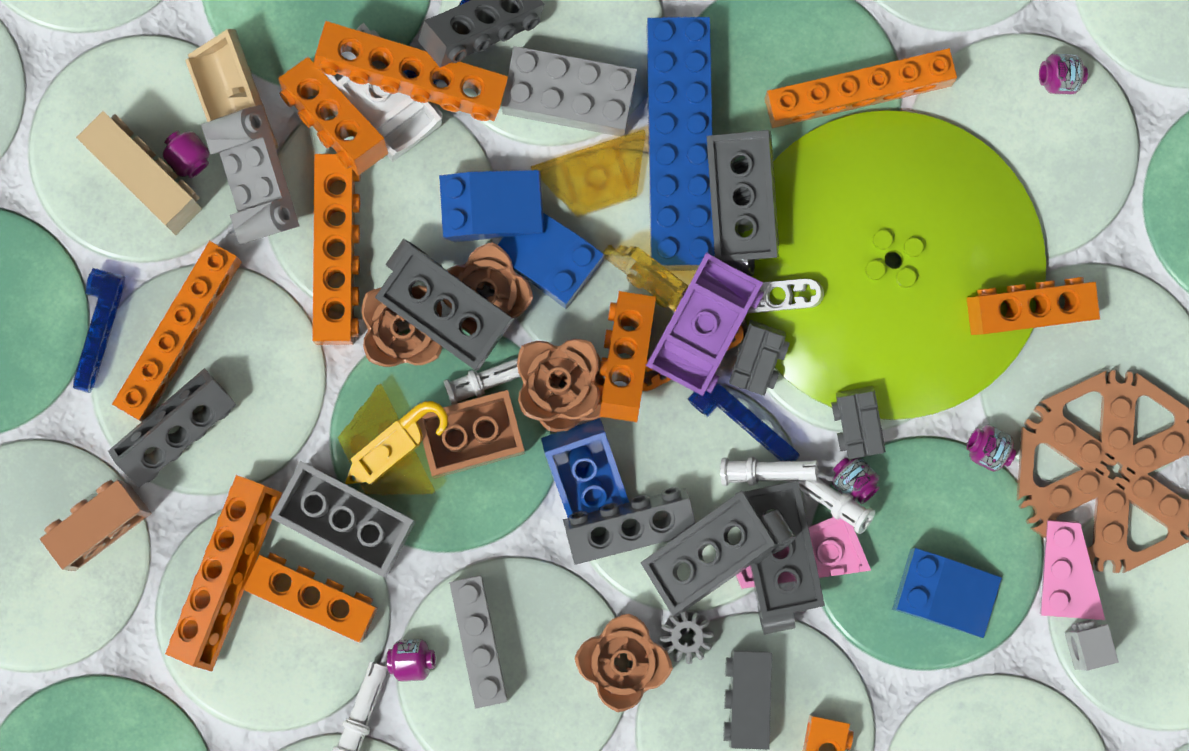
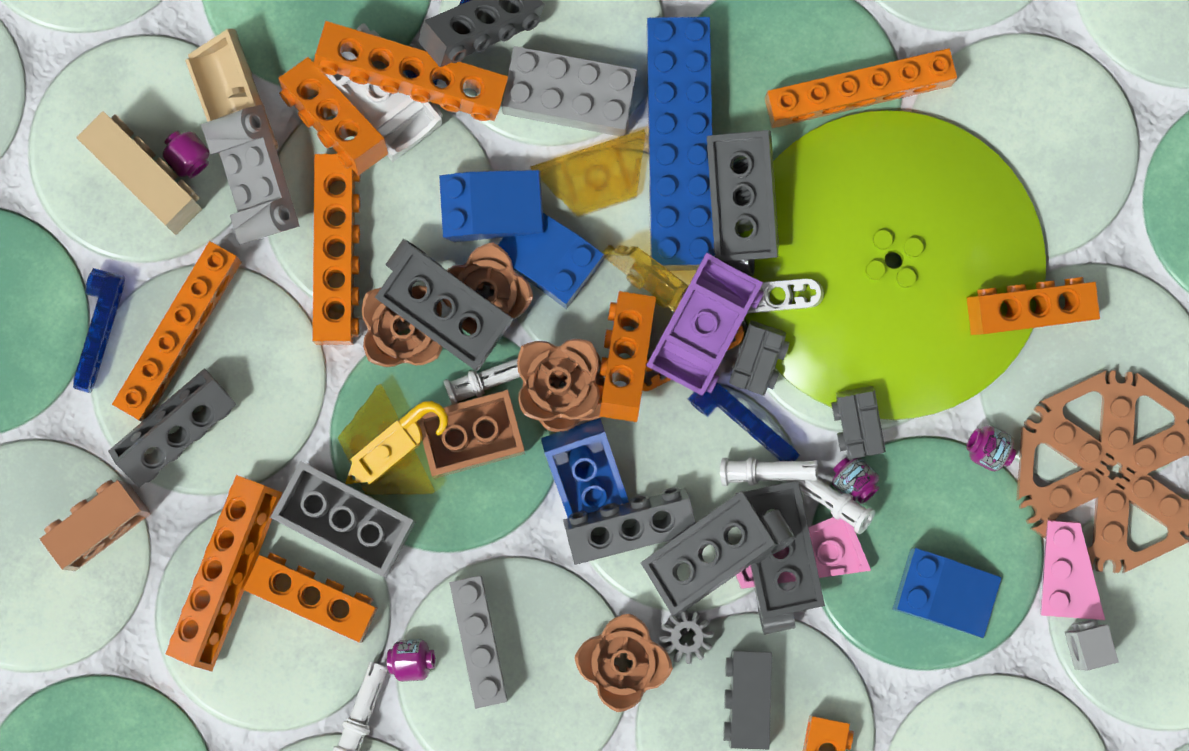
(1063, 74): head -> none

